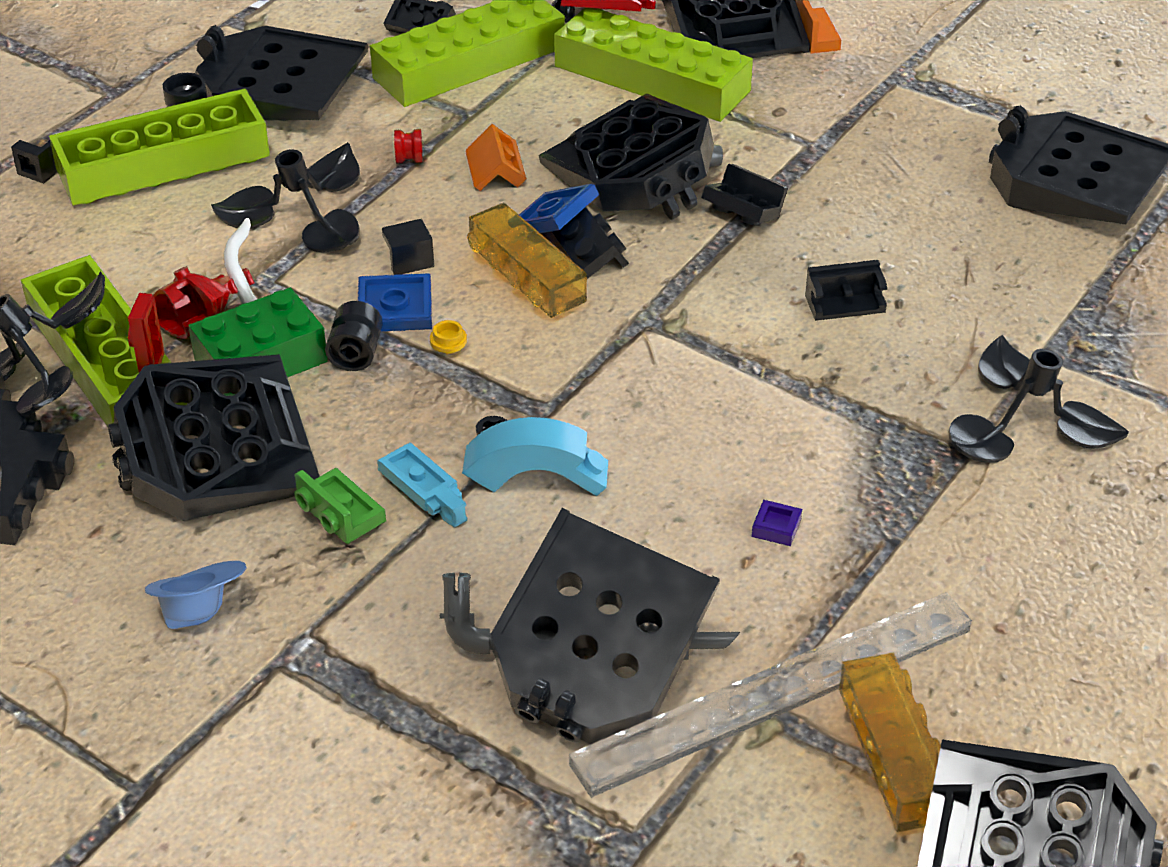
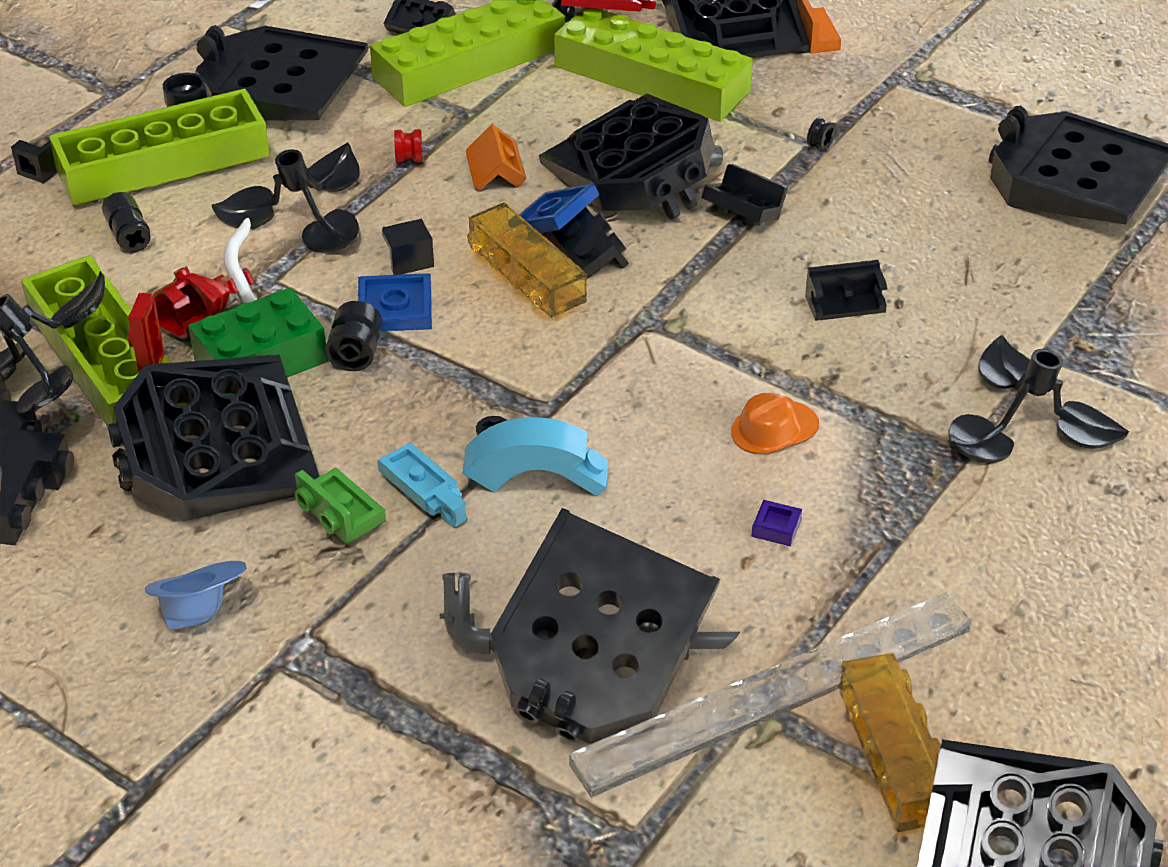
(126, 221): none -> black piece
(448, 337): yellow plate -> none
(773, 423): none -> orange piece
(821, 133): none -> black bush

